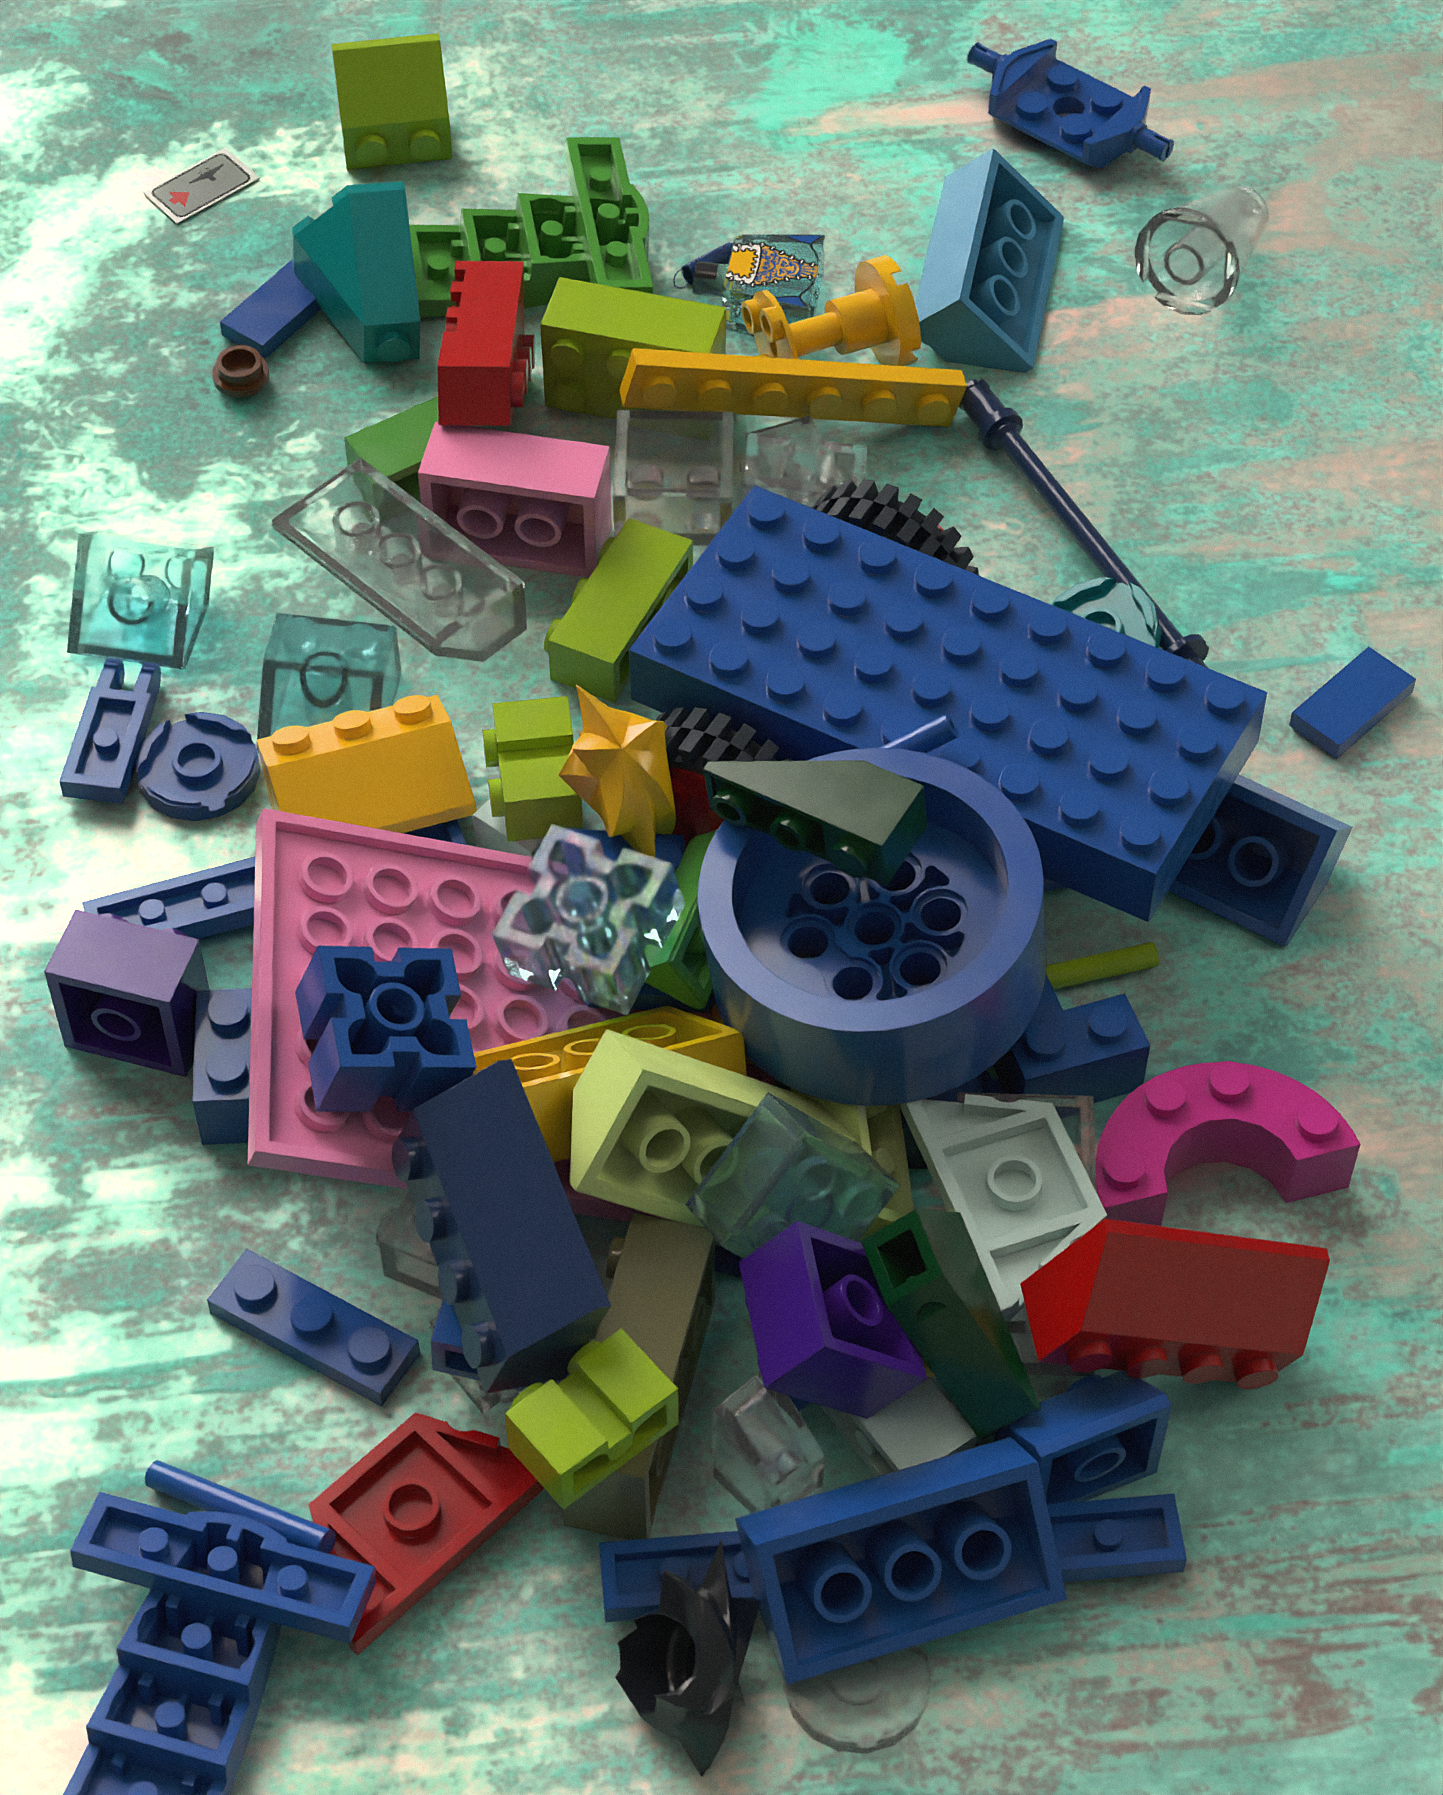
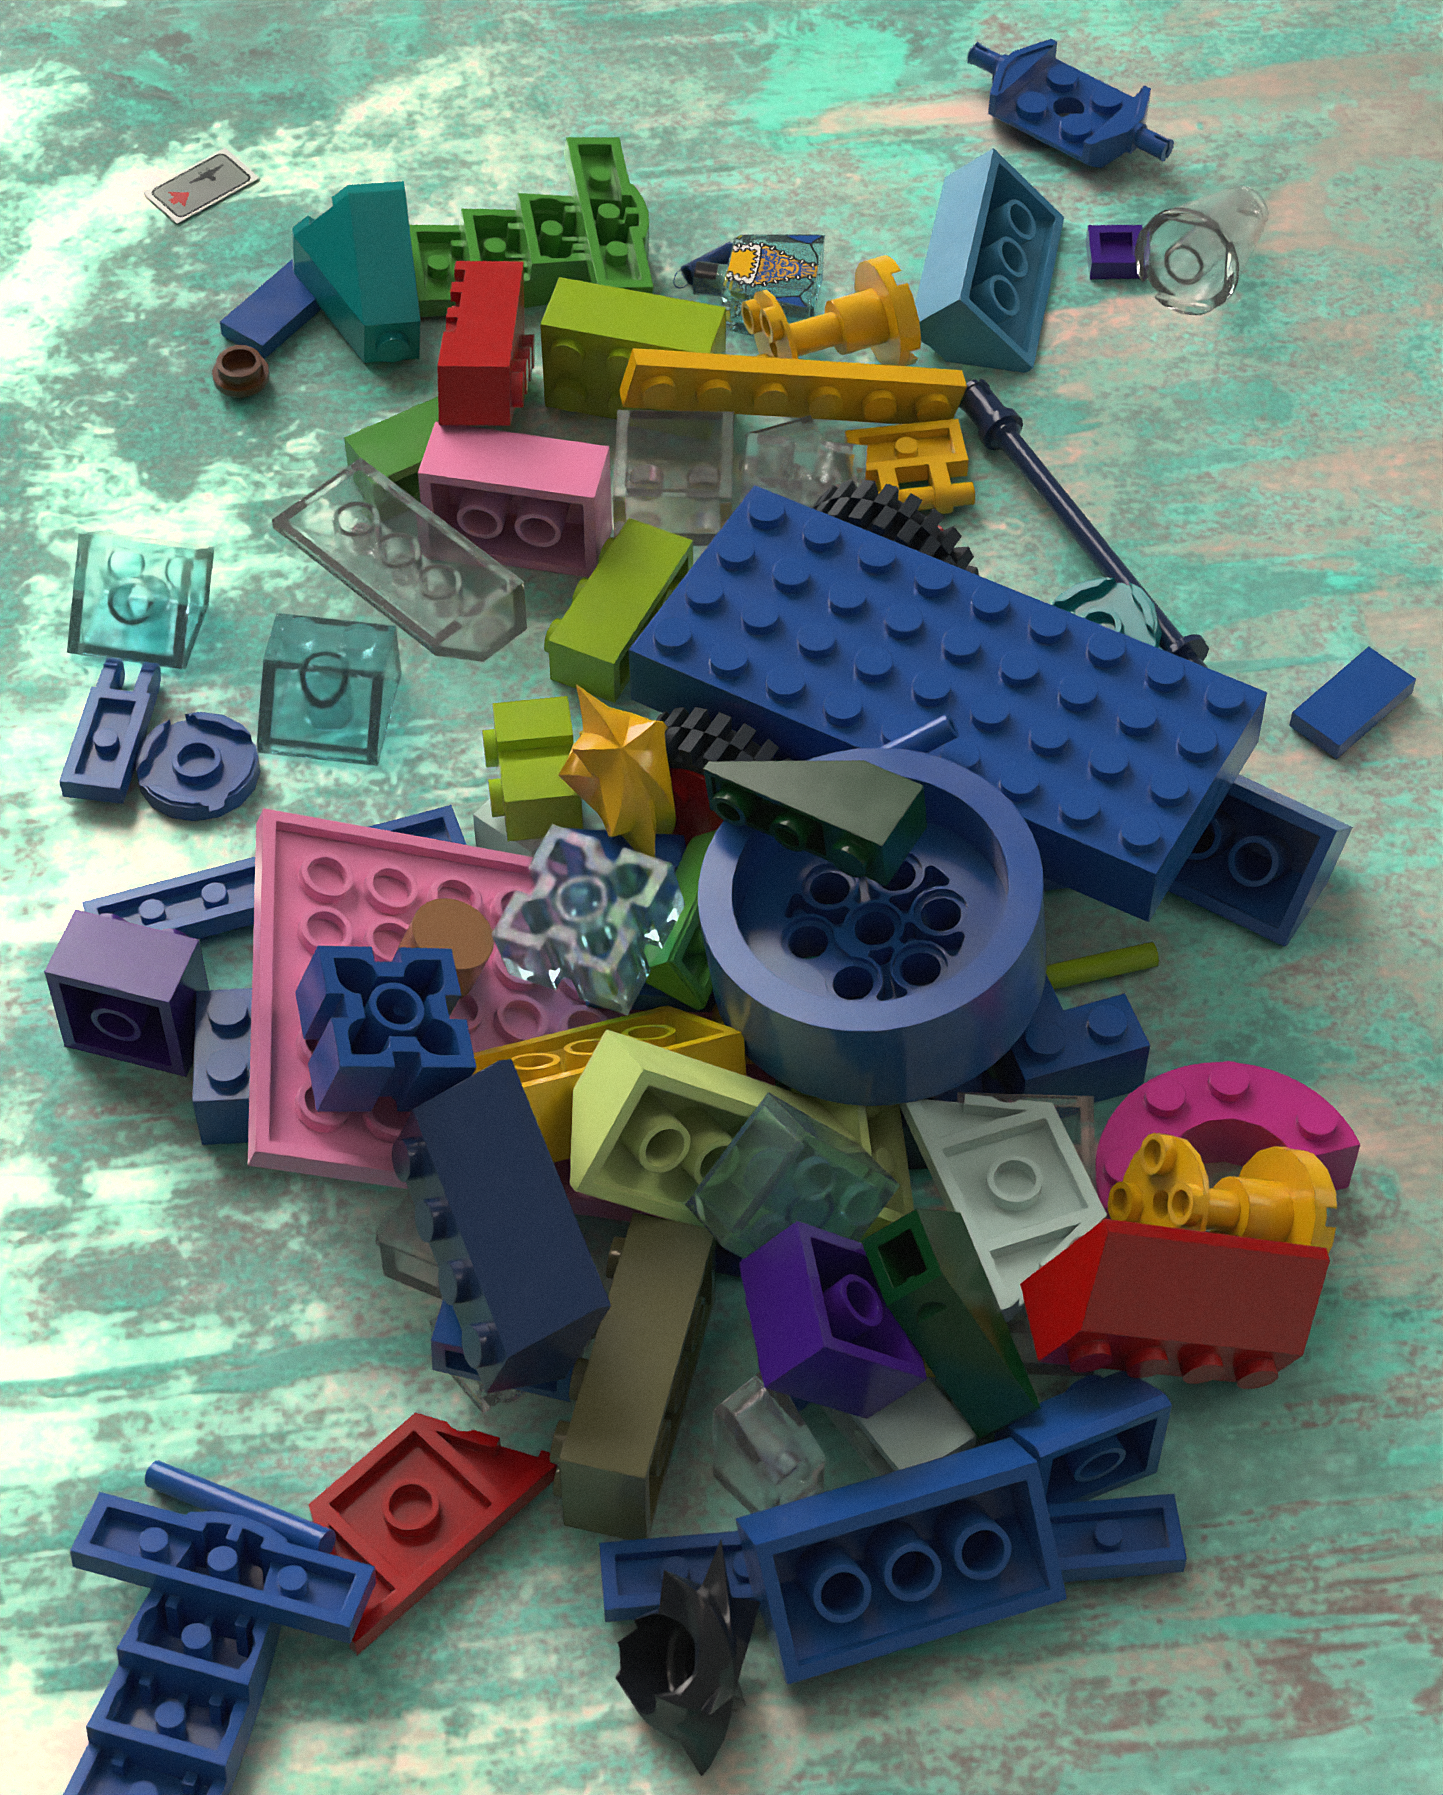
(314, 1327): blue plate -> none
(371, 768): yellow slope -> none
(392, 101): lime slope -> none
(457, 927): none -> medium nougat piece
(592, 1419): lime brick -> none
(864, 1703): clear tile -> none
(918, 453): none -> yellow plate
(1112, 251): none -> dark purple tile
(1274, 1198): none -> yellow piece

